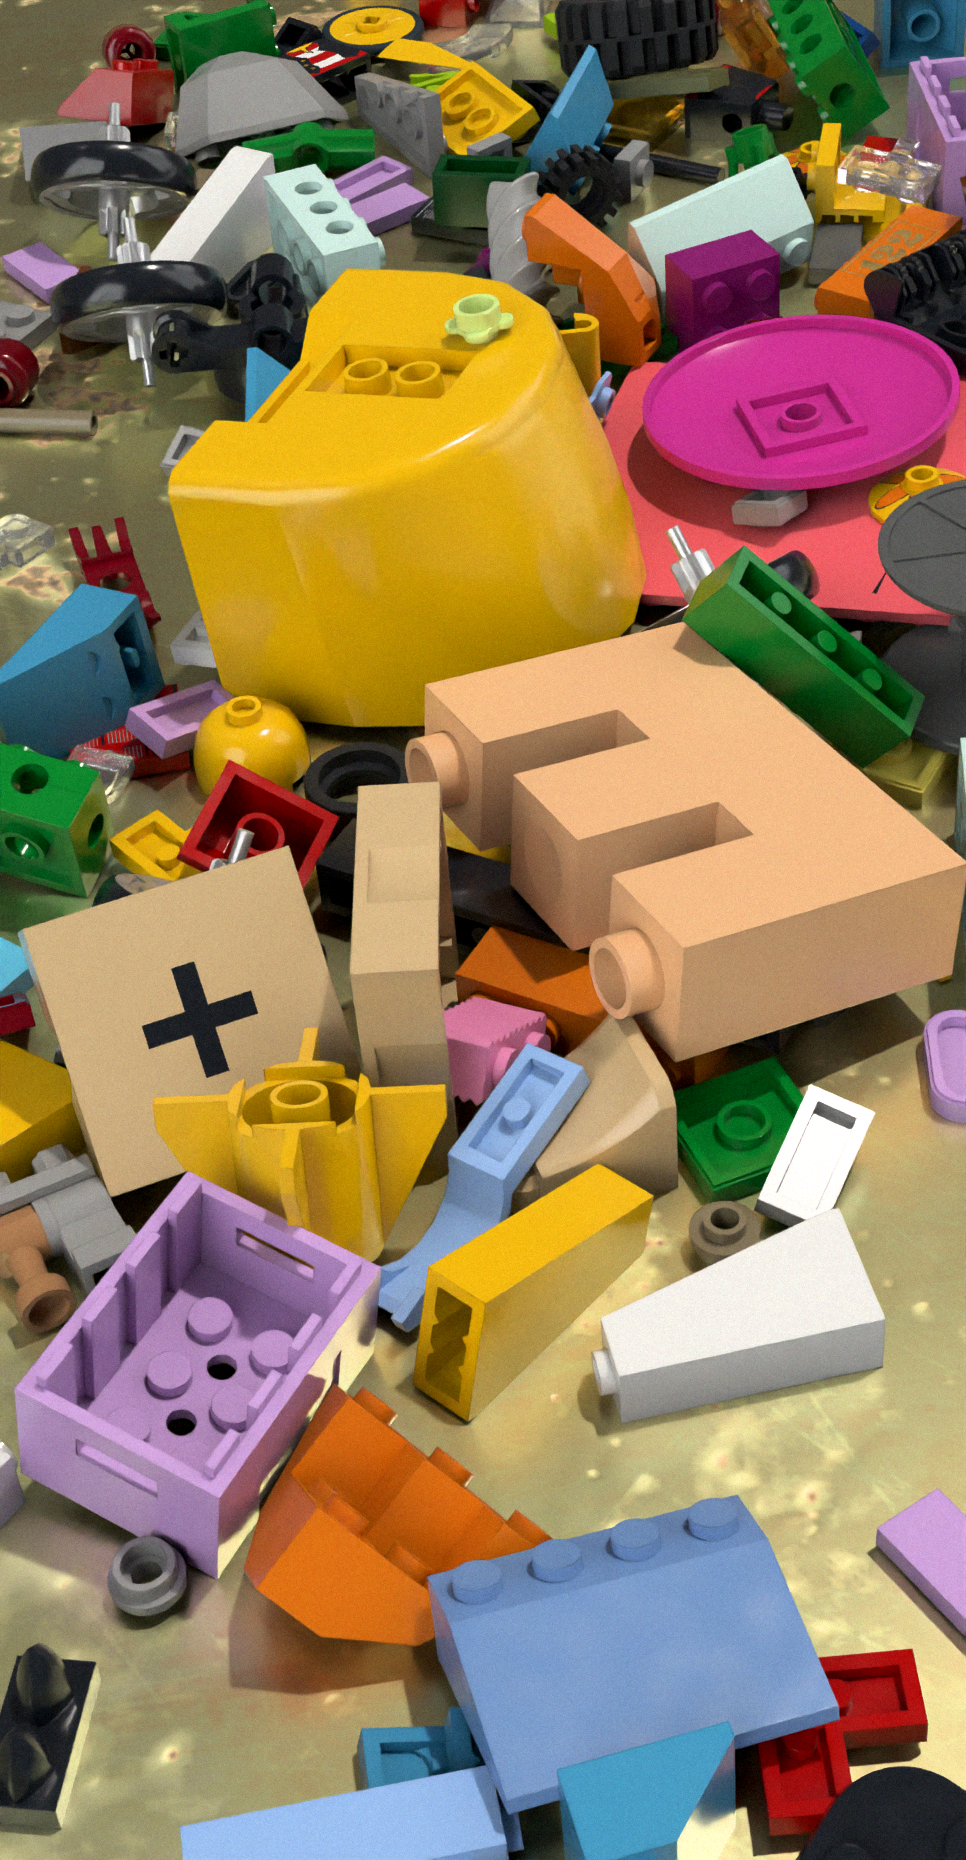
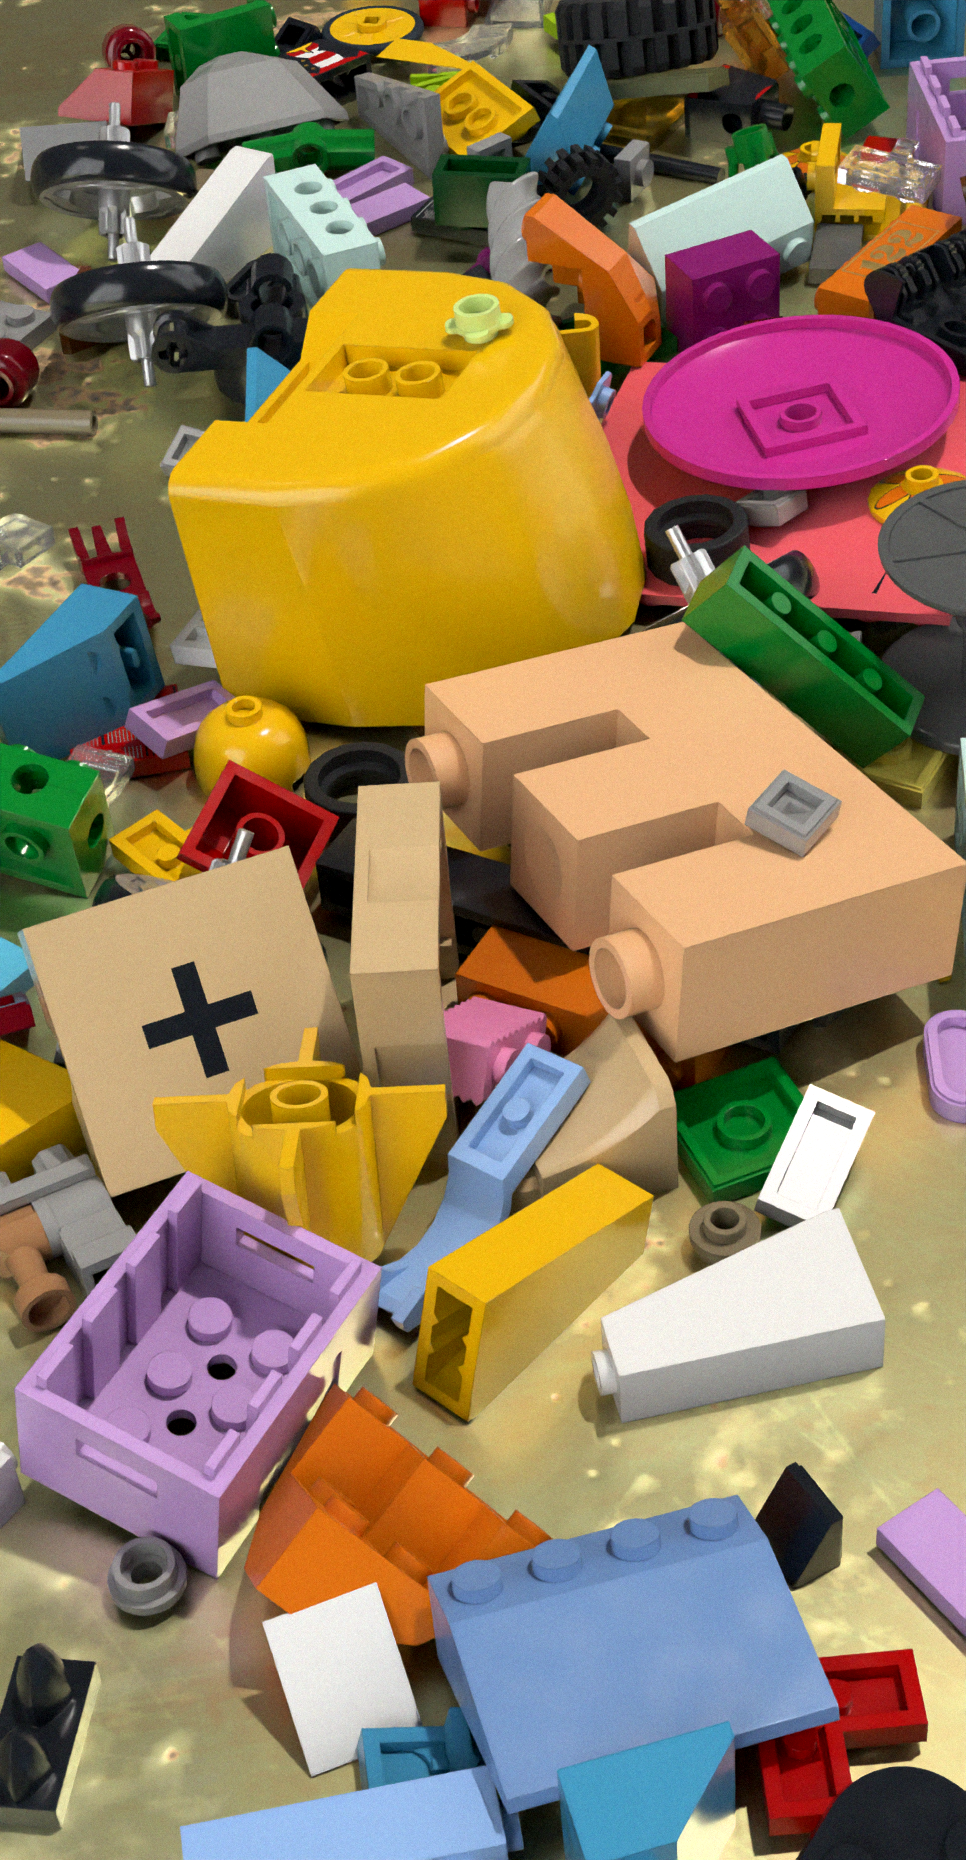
(340, 1675): none -> white sticker
(697, 518): none -> black tyre
(793, 813): none -> light grey tile
(801, 1527): none -> black slope

